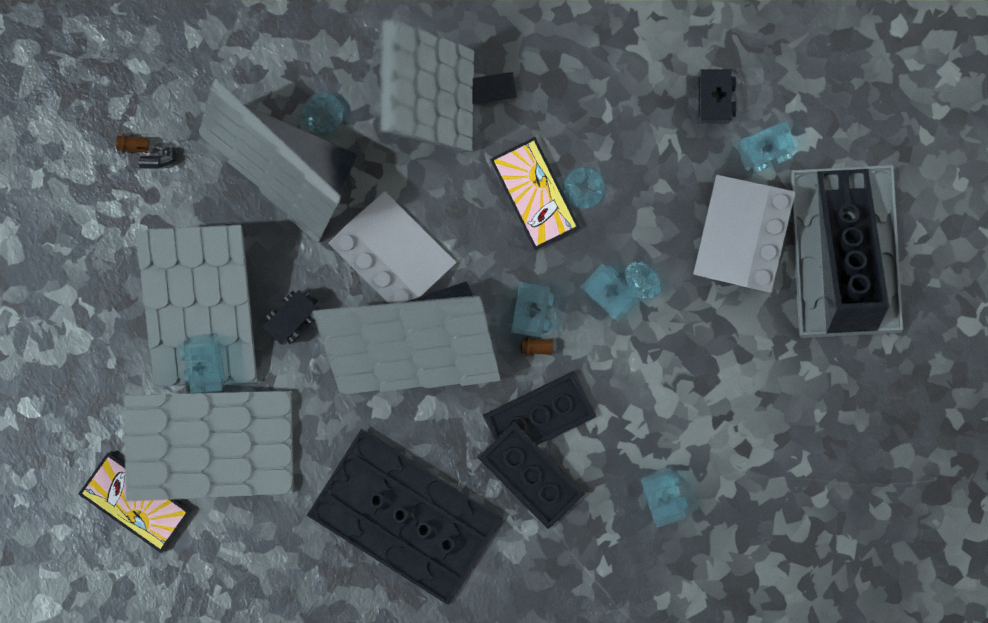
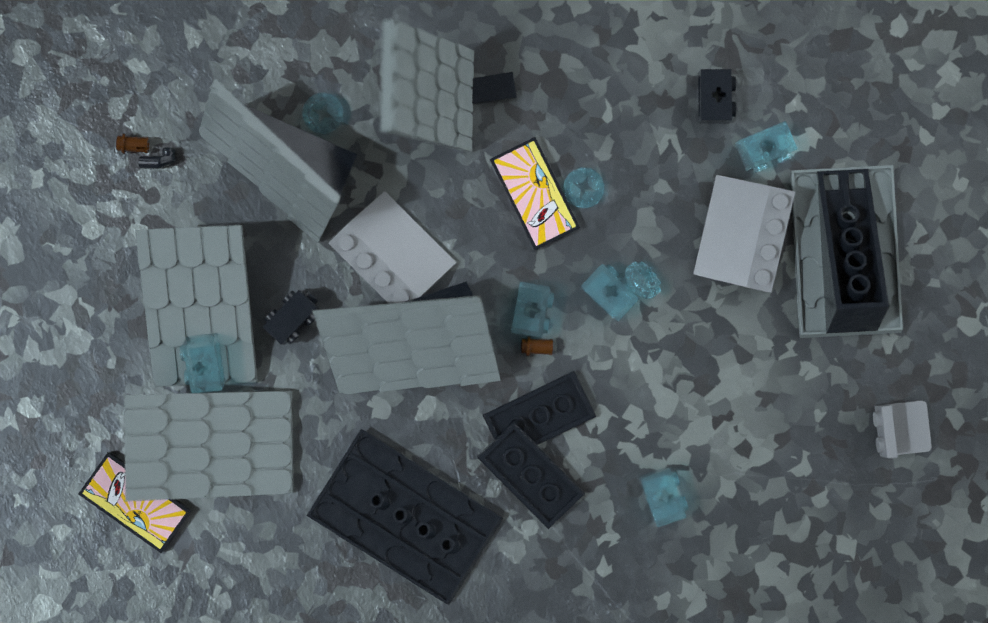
(902, 428): none -> light grey bracket

